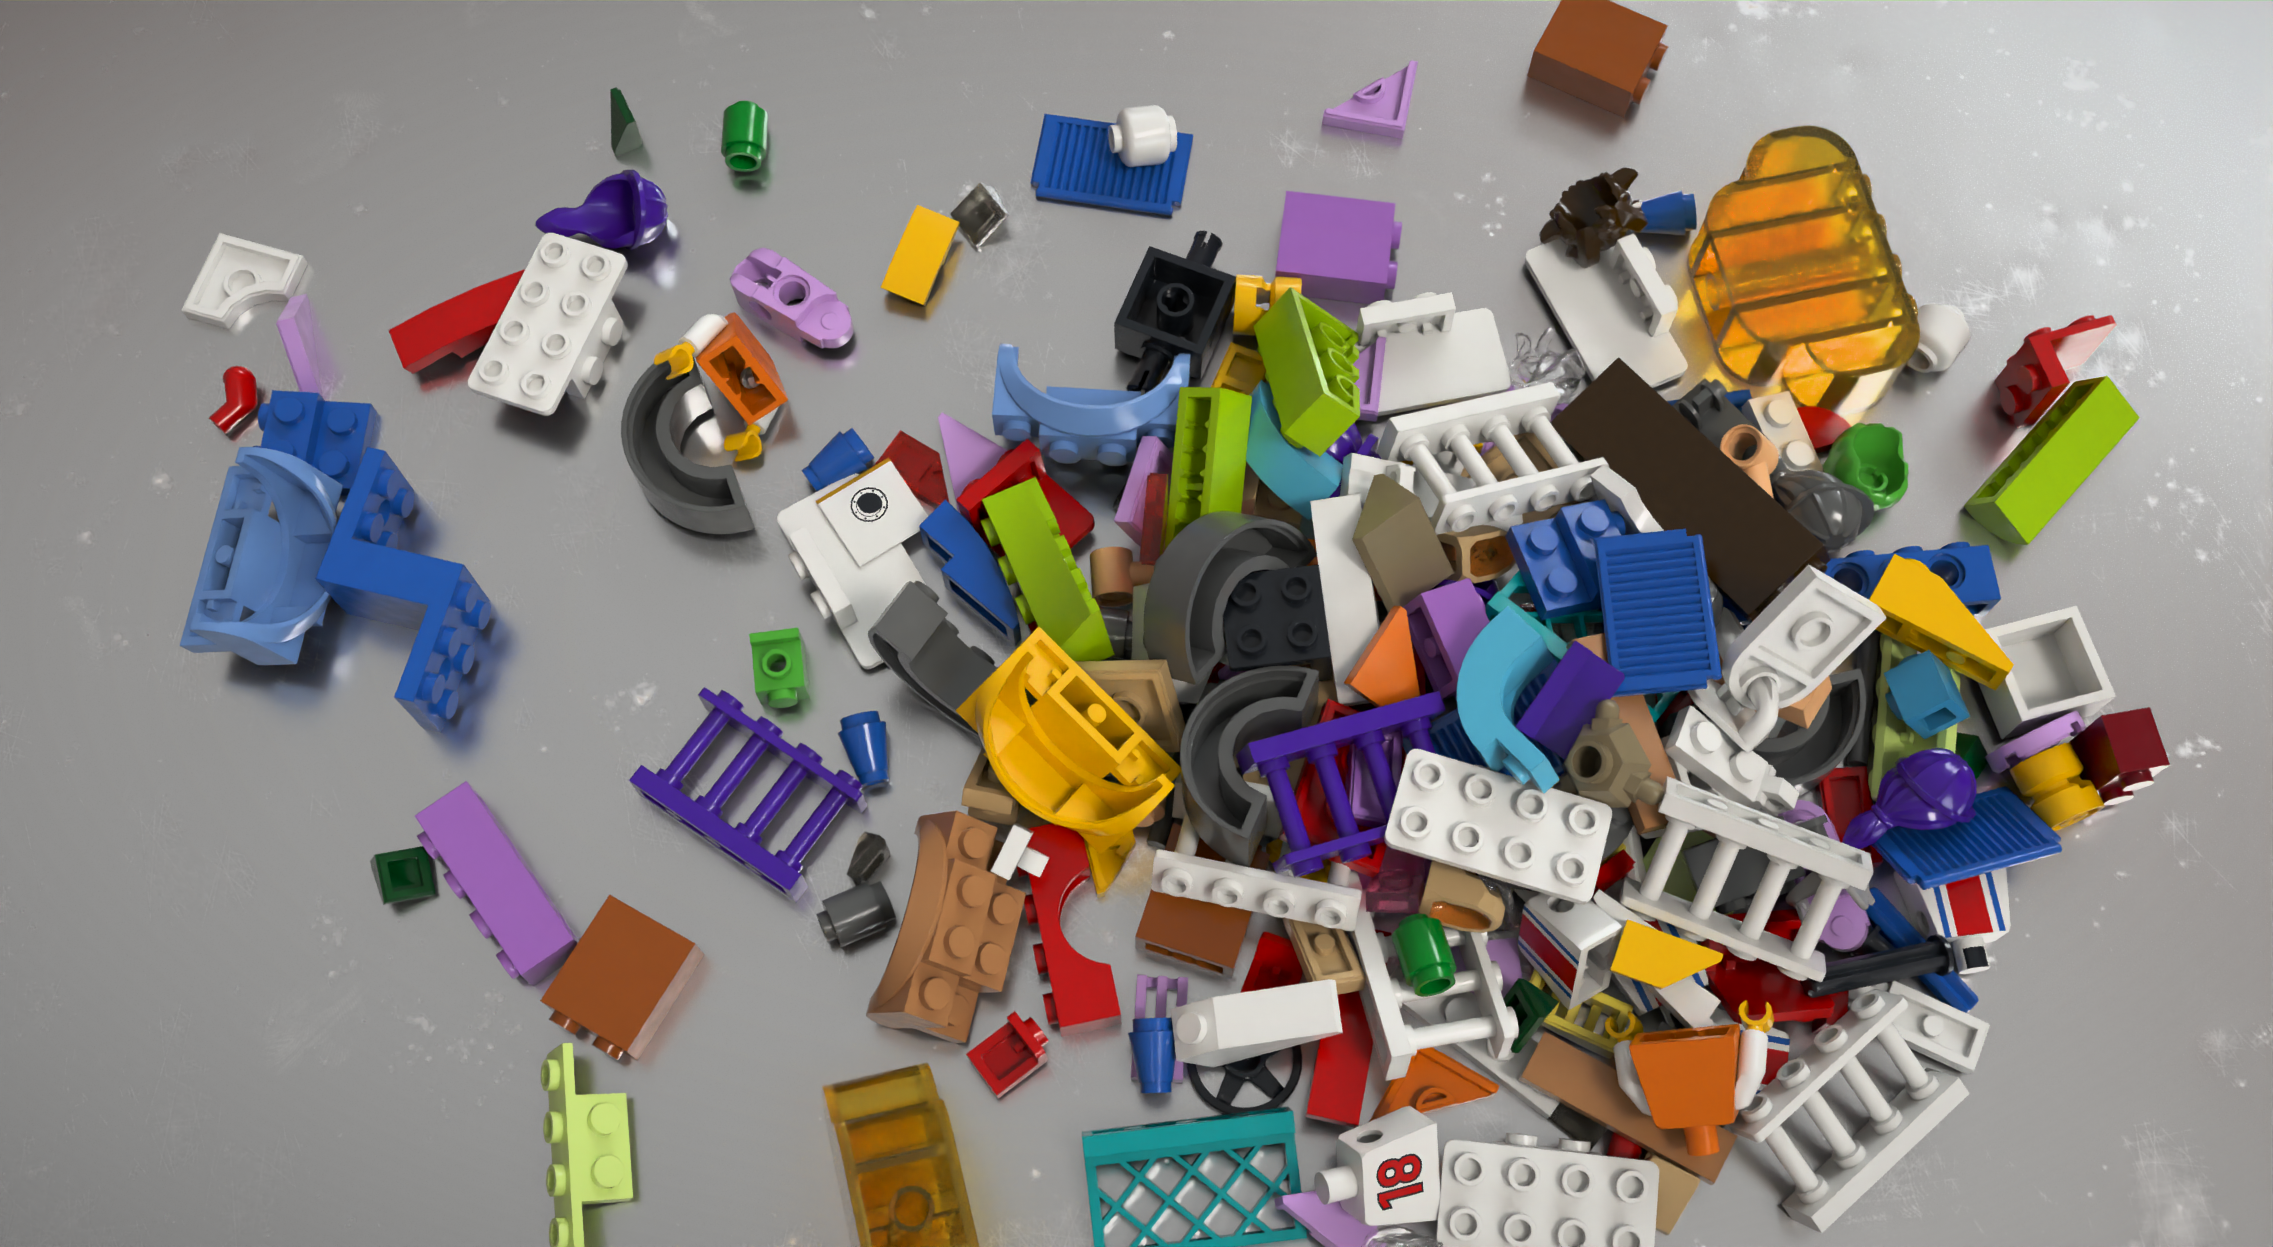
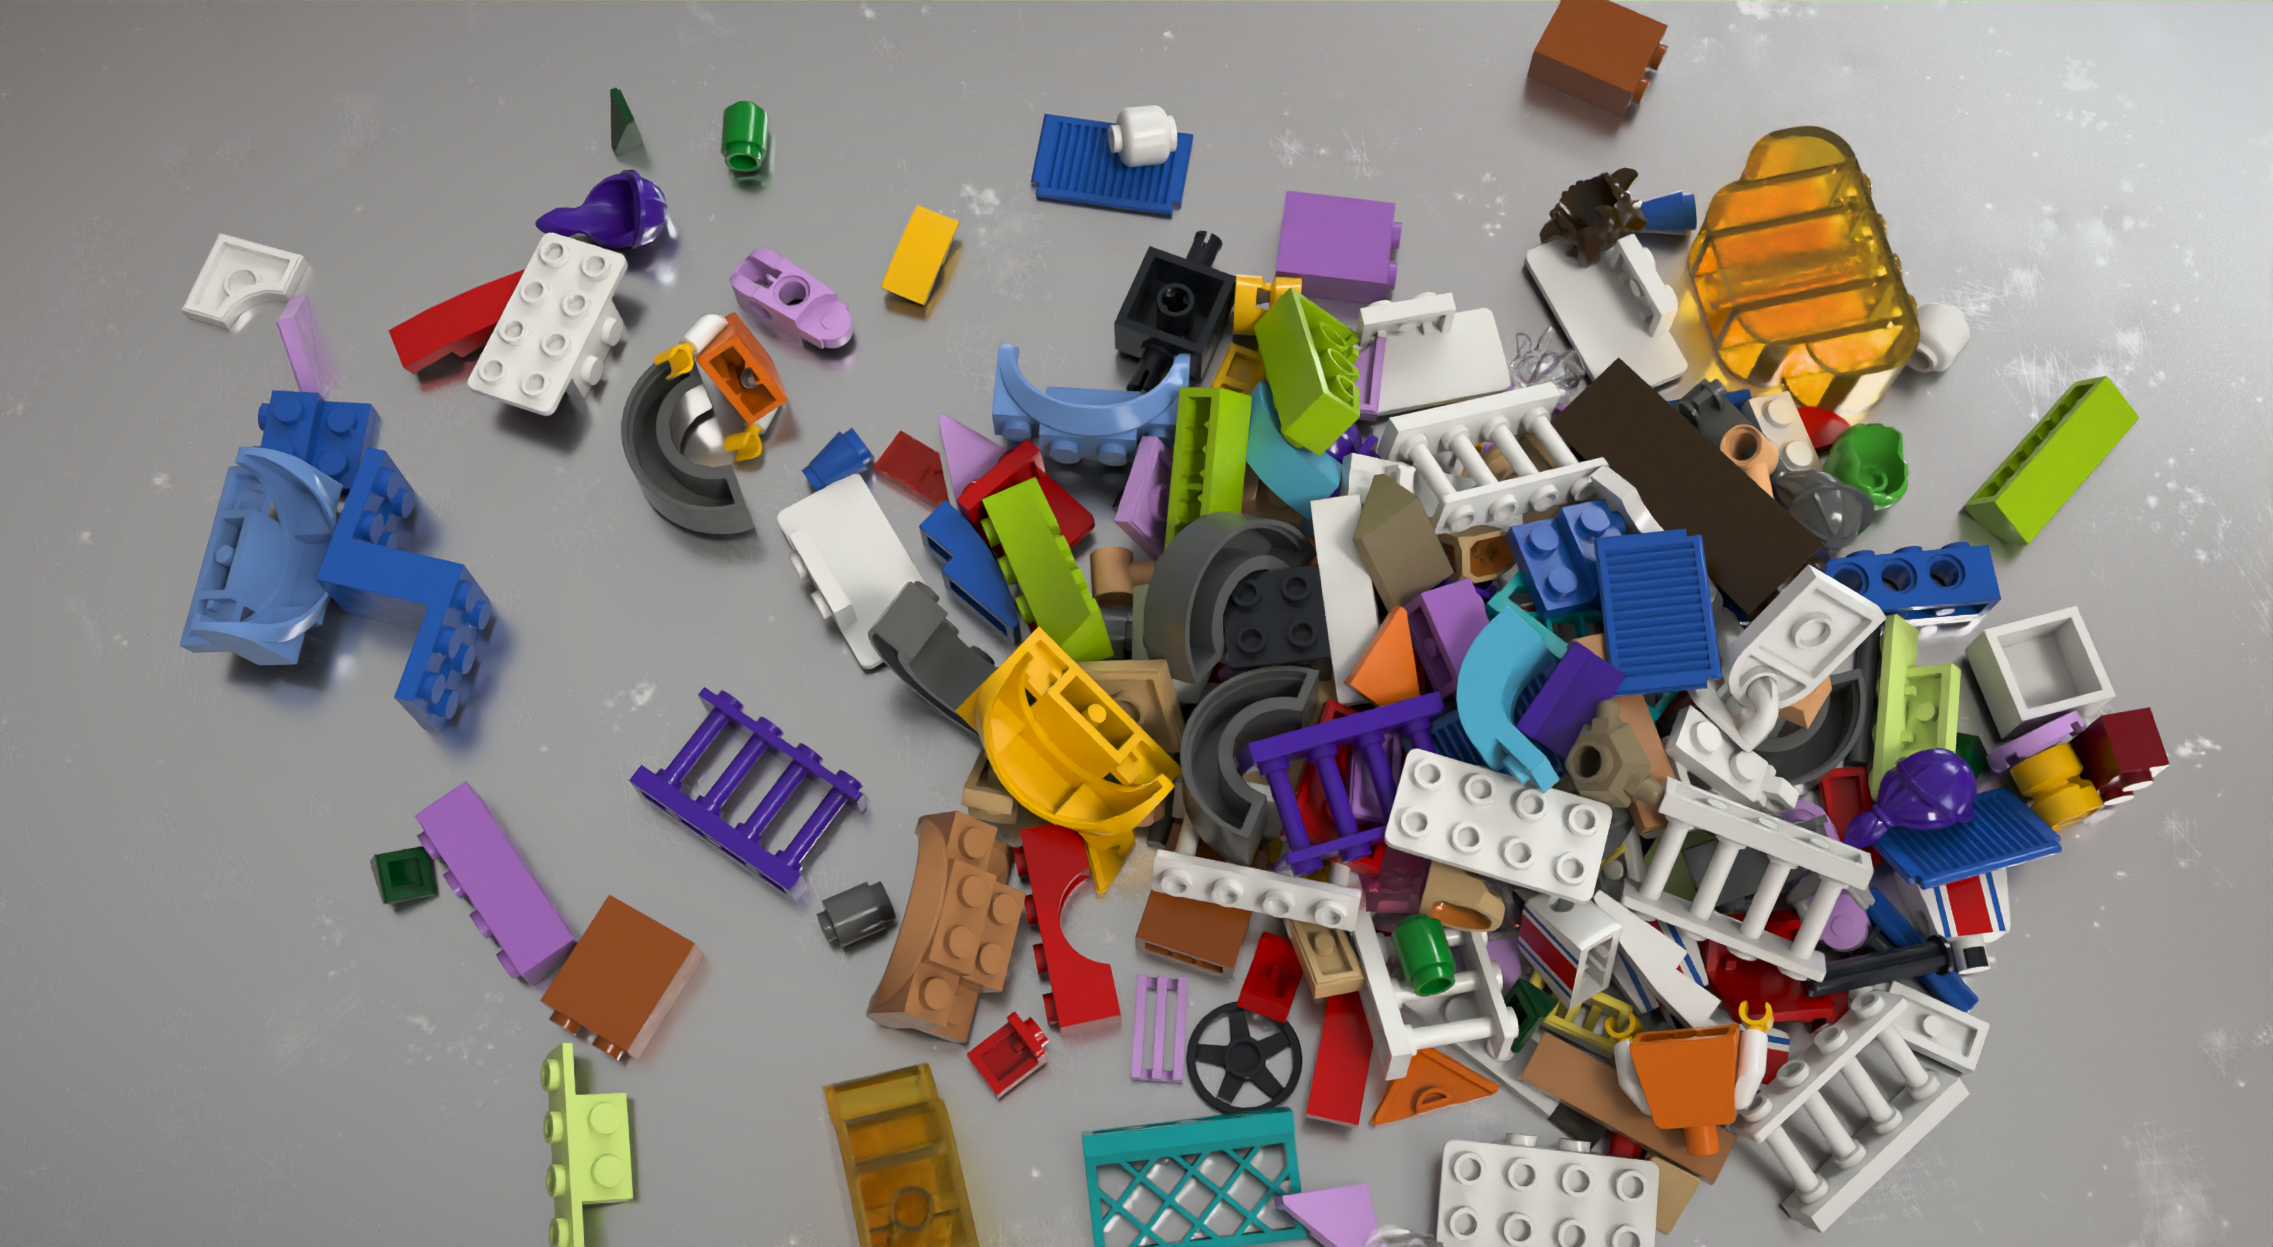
(240, 398): red arm -> none
(776, 649): bright green brick -> none
(866, 746): blue cone -> none
(867, 858): clear smoke slope -> none
(873, 512): white sticker -> none
(980, 213): clear smoke slope -> none
(1017, 853): white tile -> none
(1153, 1053): blue cone -> none
(1154, 519): clear red tile -> none
(1255, 1022): white slope -> none
(1377, 107): lavender tile -> none
(1386, 1170): white torso -> none
(1613, 871): red tile -> none
(1658, 956): yellow tile -> none
(1925, 694): dark azure brick -> none
(1931, 617): yellow slope -> none
(2037, 369): red bracket -> none

